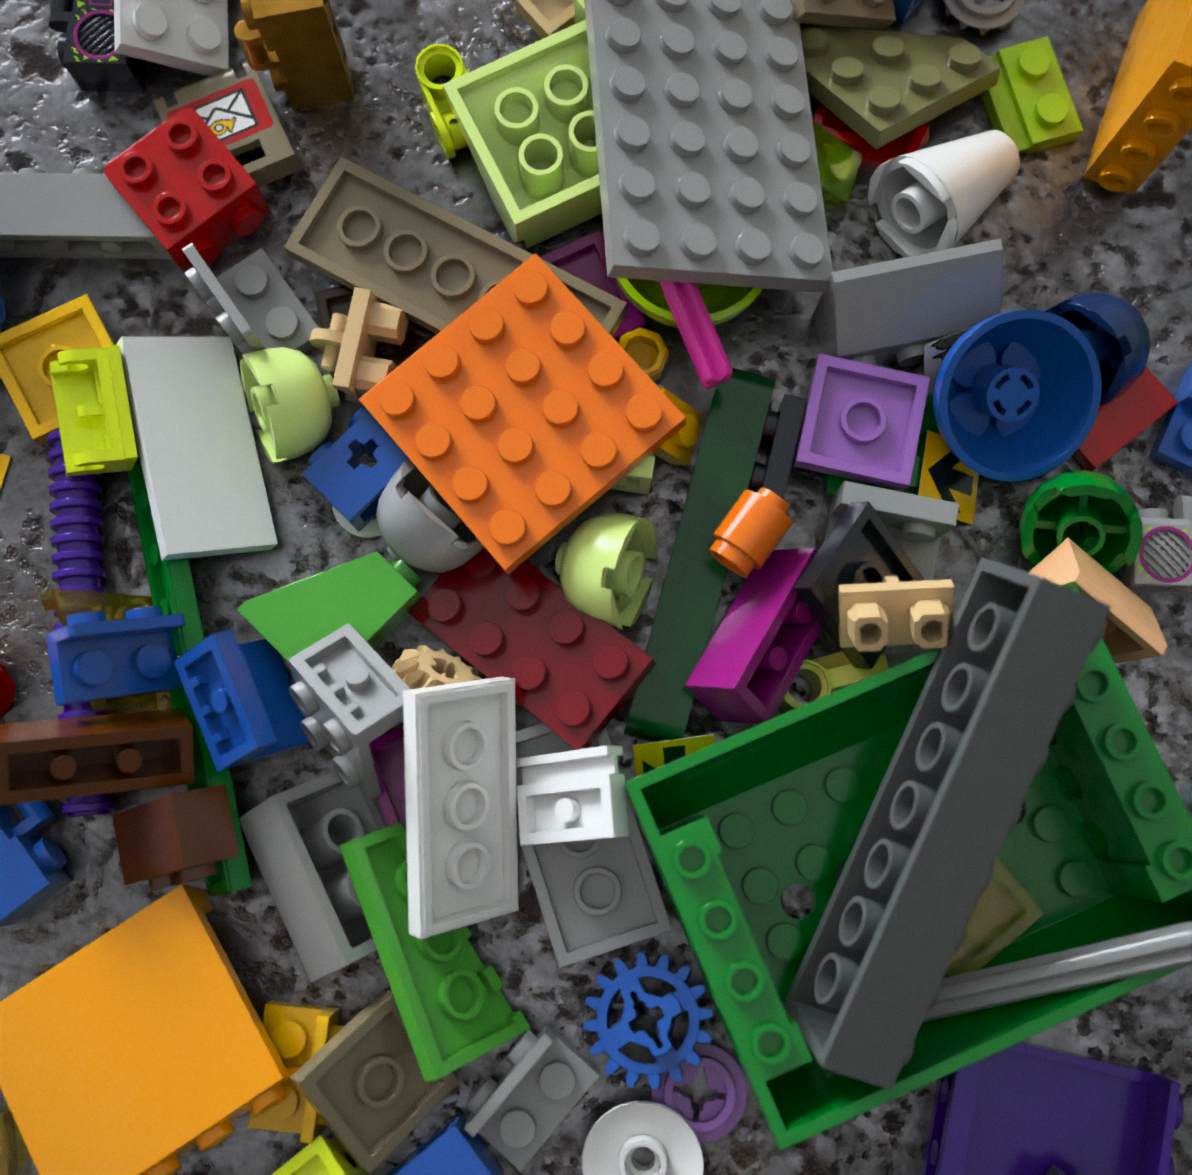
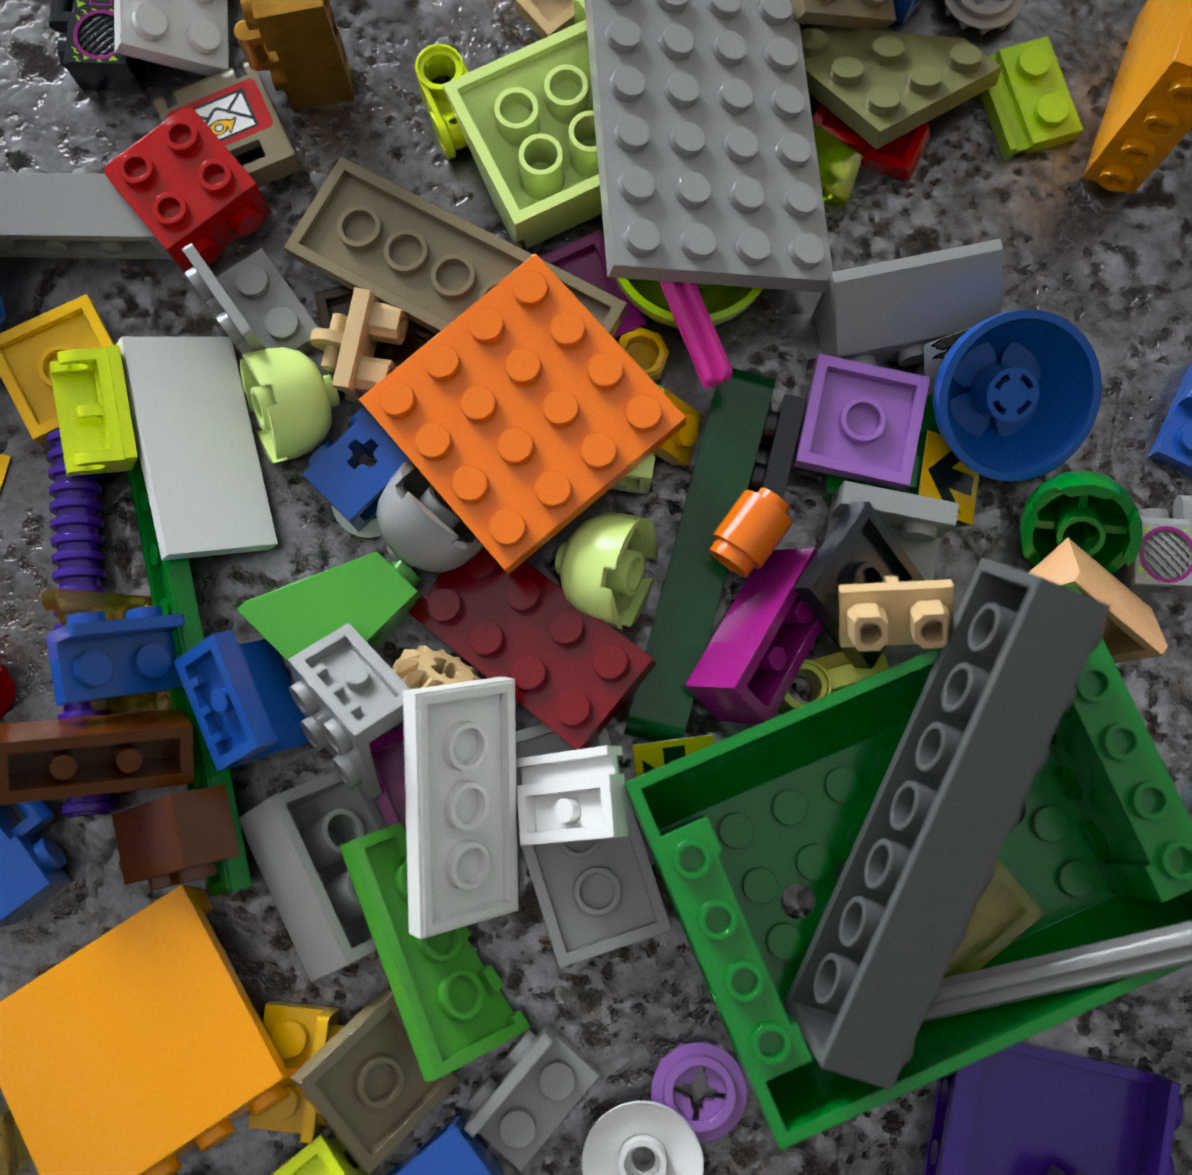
(625, 1033): blue gear -> none
(941, 190): white cone -> none
(1115, 334): dark blue cylinder -> none
(1124, 420): red tile -> none

